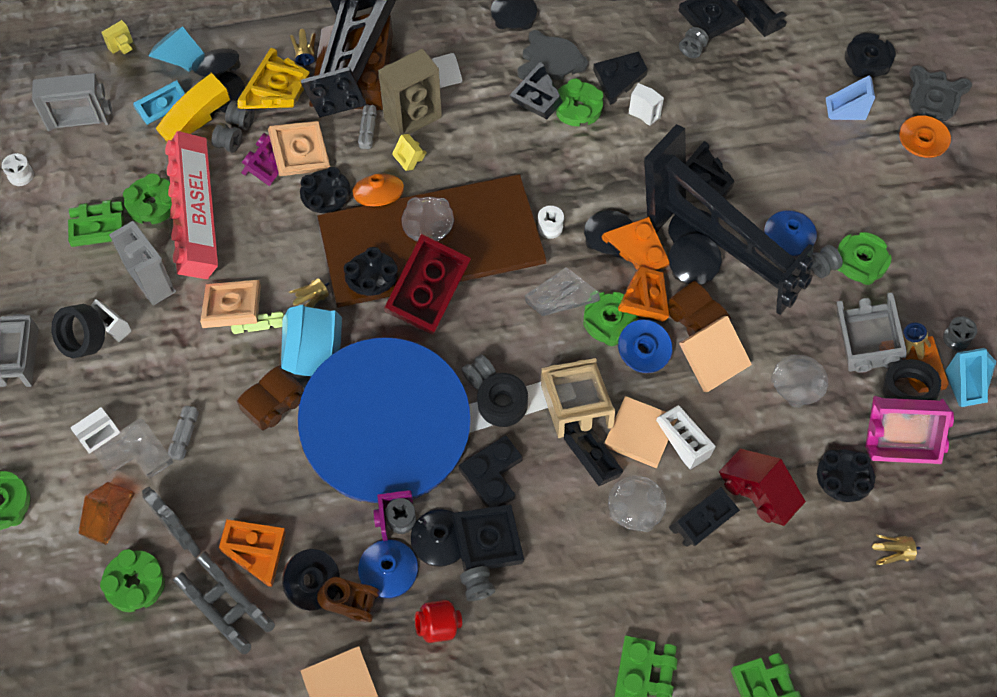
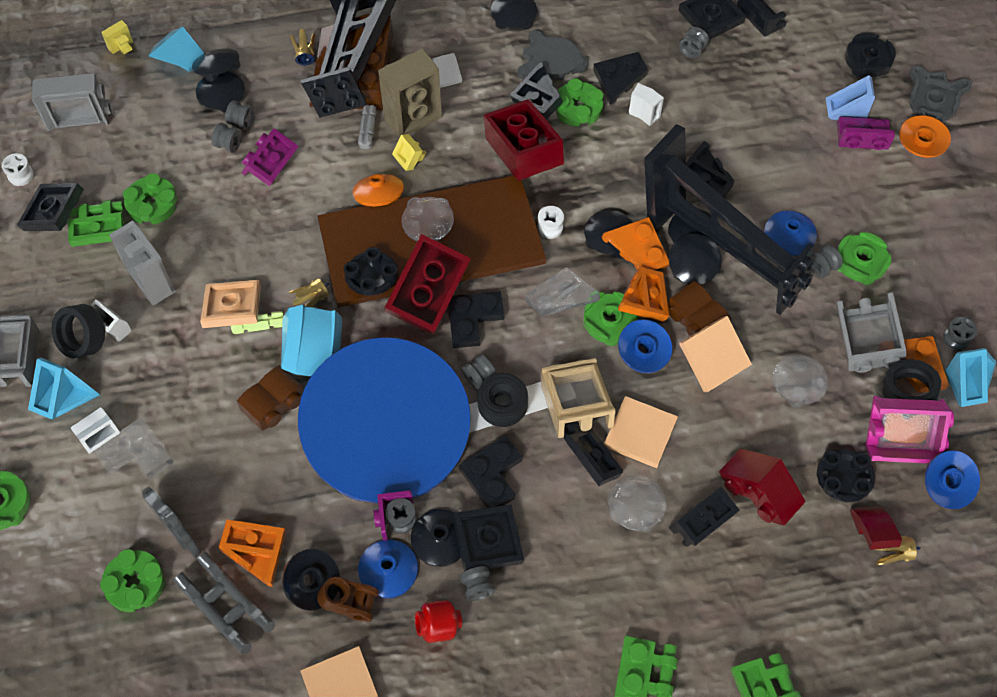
(50, 207): none -> black plate
(57, 390): none -> medium azure slope
(103, 511): clear orange slope -> none
(159, 102): medium azure slope -> none
(183, 432): light grey axle -> none
(191, 206): coral brick -> none
(194, 108): yellow slope -> none
(274, 84): yellow wing -> none
(298, 148): light nougat tile -> none
(325, 190): black dish -> none
(467, 311): none -> black plate
(523, 139): none -> dark red brick
(679, 442): white slope -> none
(864, 133): none -> magenta bracket
(876, 527): none -> dark red slope
(915, 335): piece -> none
(963, 479): none -> blue dish

